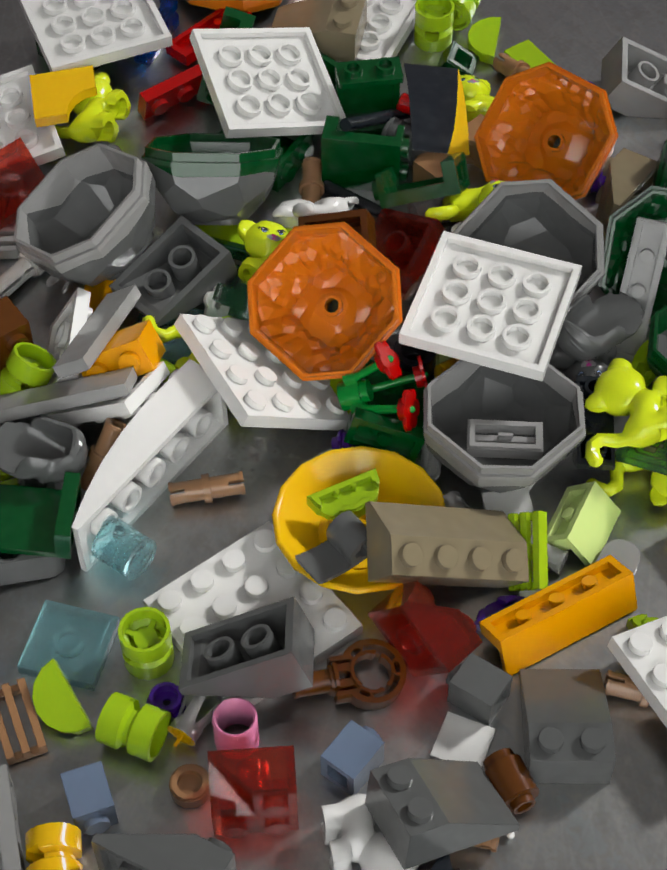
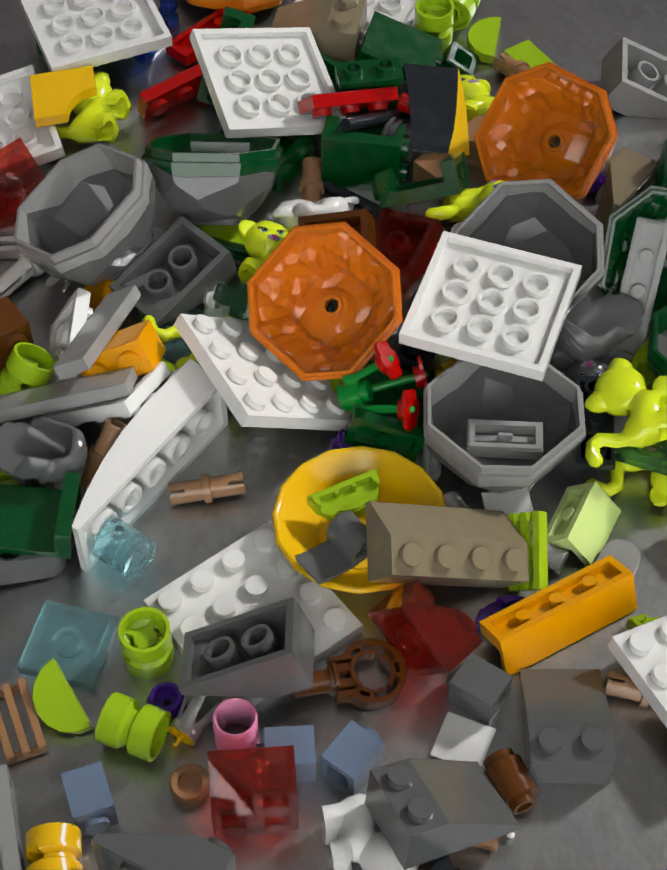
(304, 747): none -> sand blue brick
(348, 102): none -> red plate
(393, 38): none -> dark green panel

